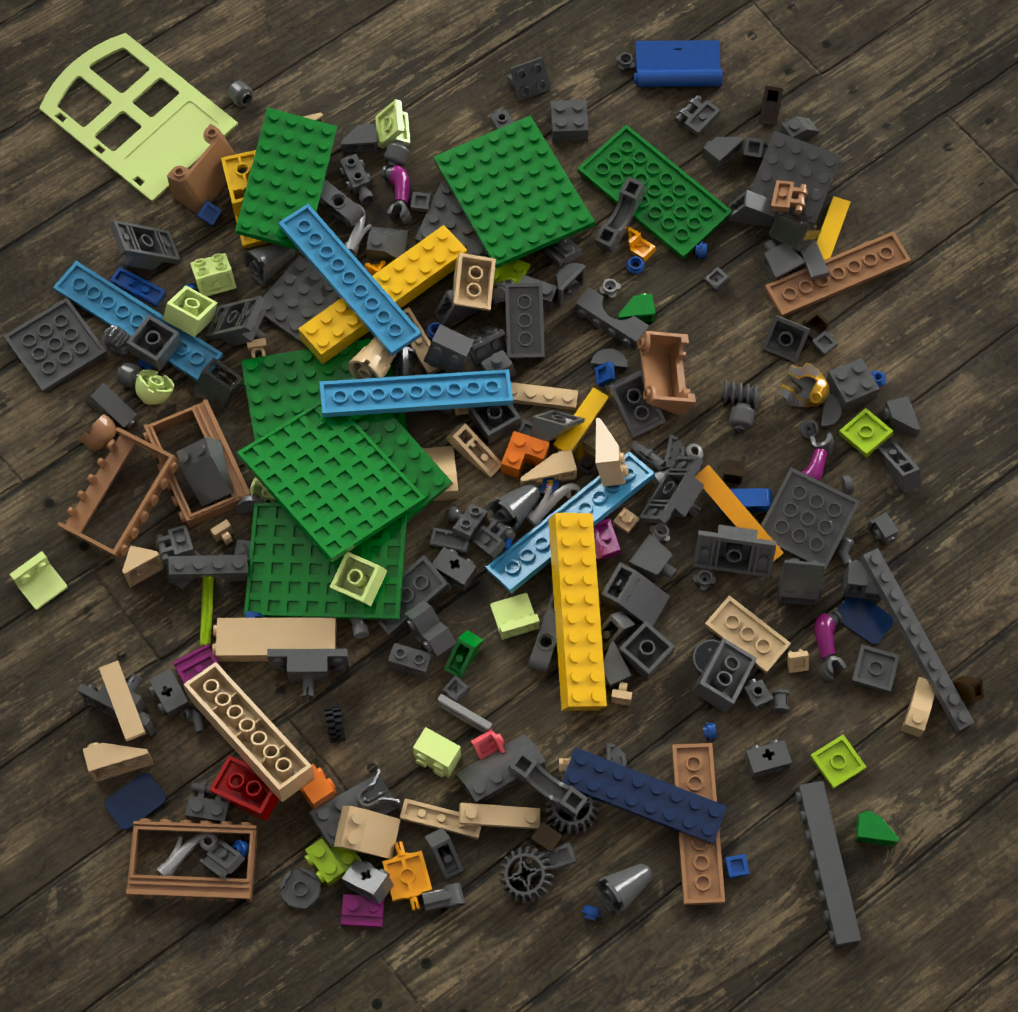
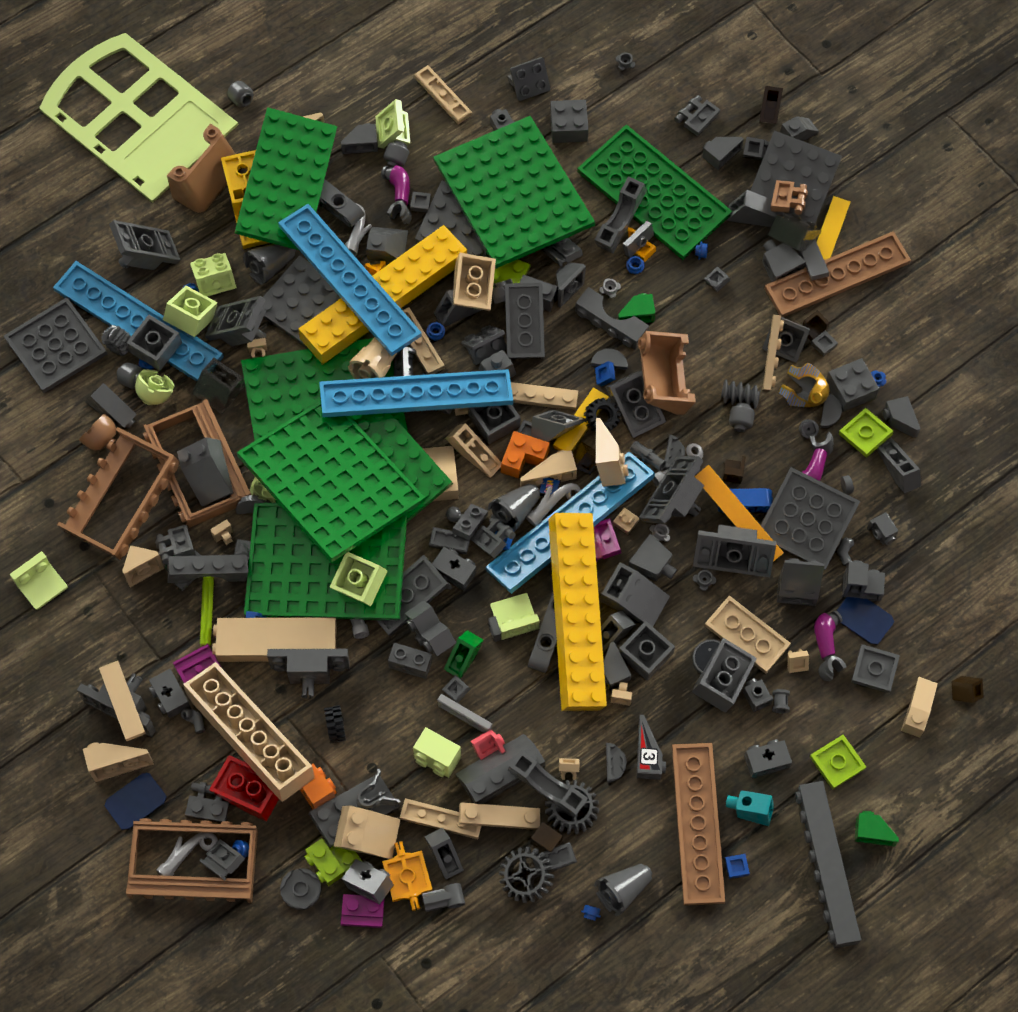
(138, 287): blue tile -> none
(209, 213): blue plate -> none
(352, 168): dark grey brick -> none
(443, 94): none -> tan plate
(448, 350): dark grey brick -> none
(494, 629): none -> dark grey tile
(608, 407): none -> black tyre
(638, 239): none -> dark grey plate
(644, 796): dark blue plate -> none
(648, 753): none -> slope
(678, 64): blue door -> none
(710, 731): blue plate -> none
(752, 806): none -> teal torso
(774, 344): none -> tan plate
(916, 640): dark grey plate -> none

